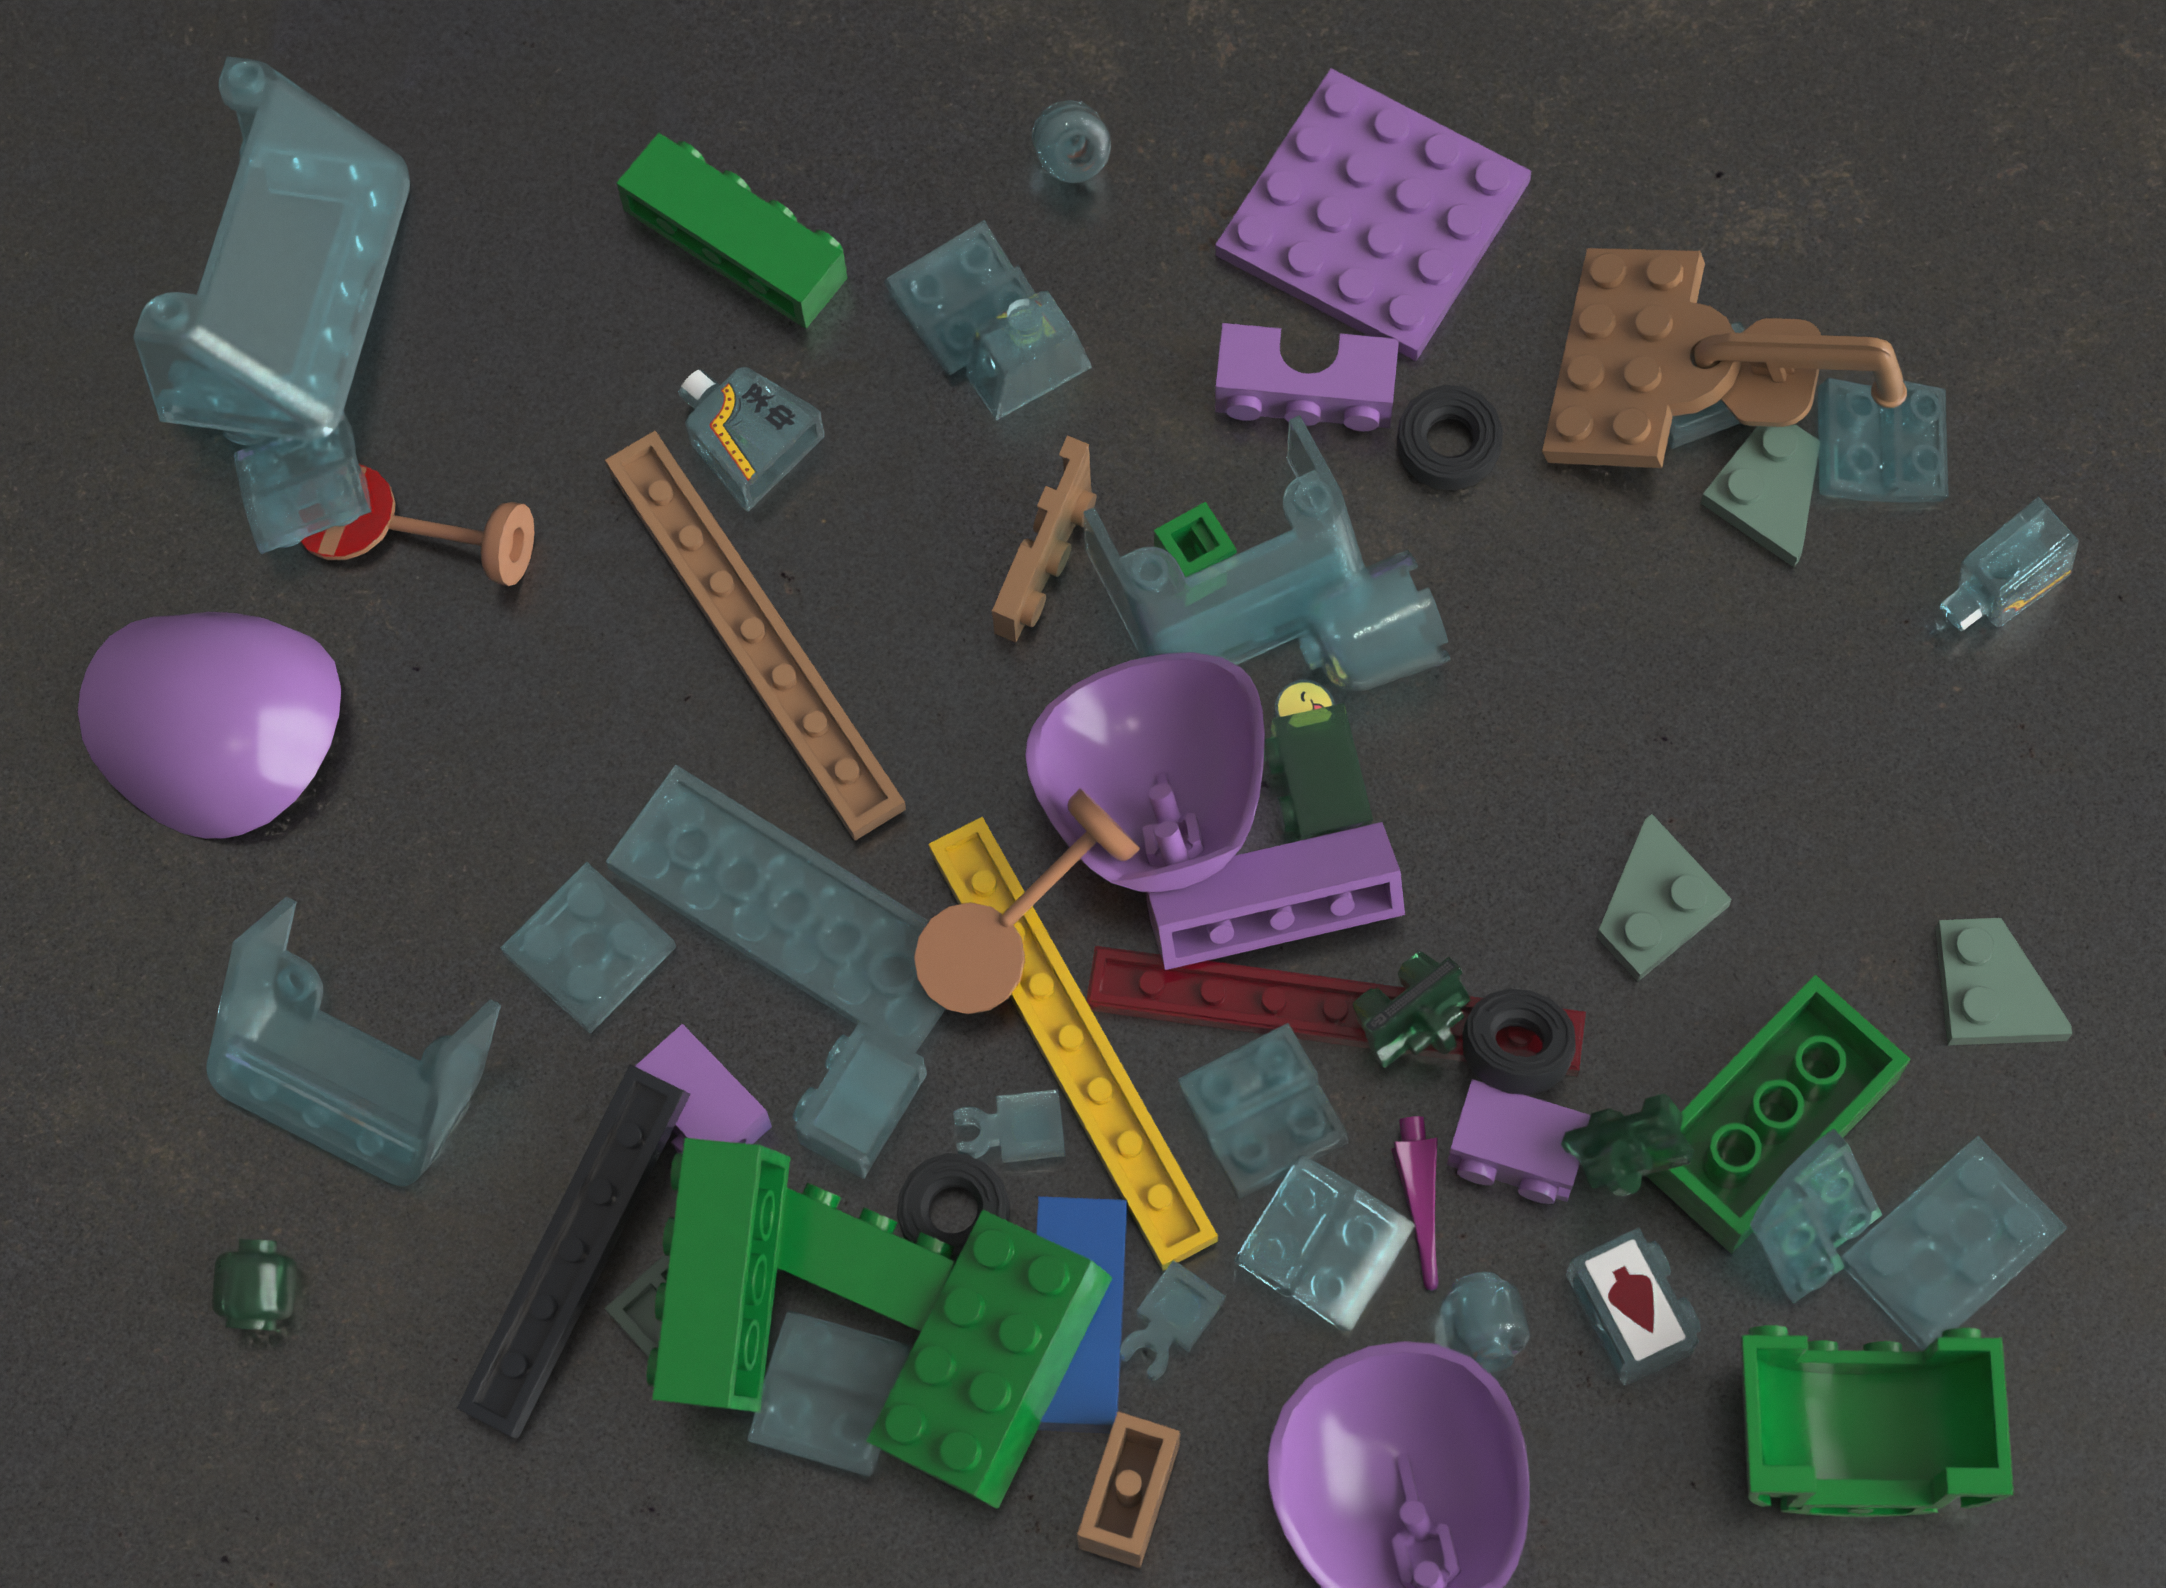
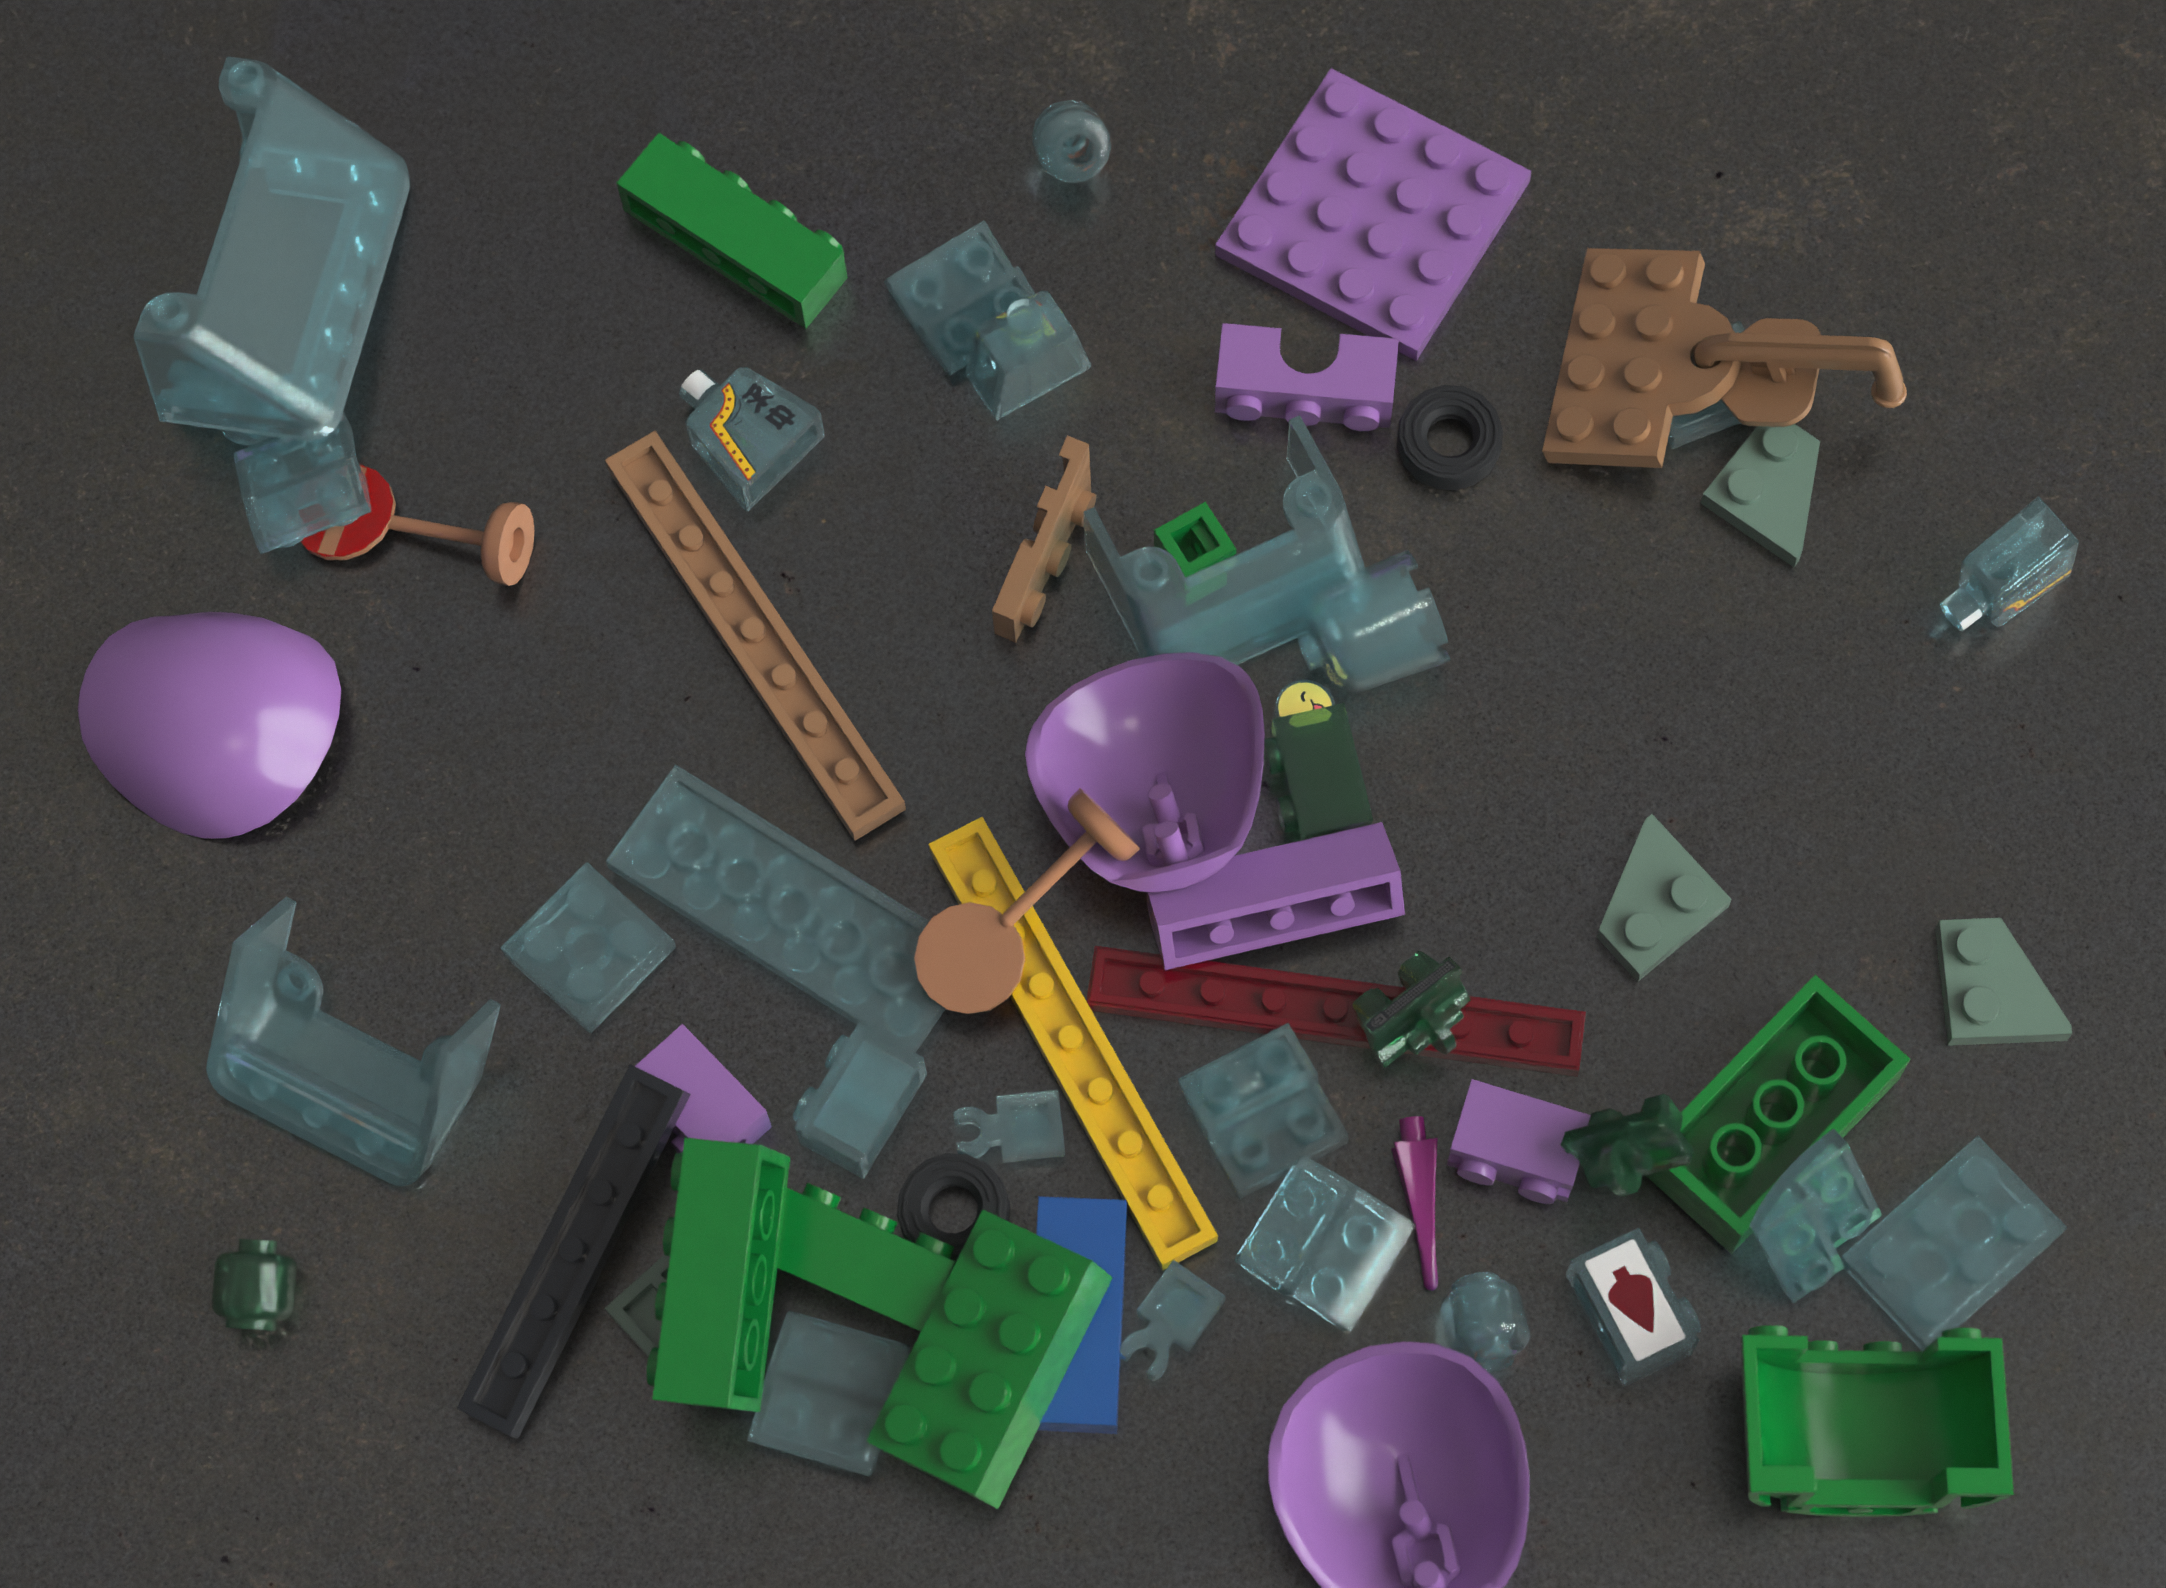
(1128, 1489): medium nougat brick -> none
(1512, 1072): black tyre -> none
(1881, 450): clear light blue slope -> none

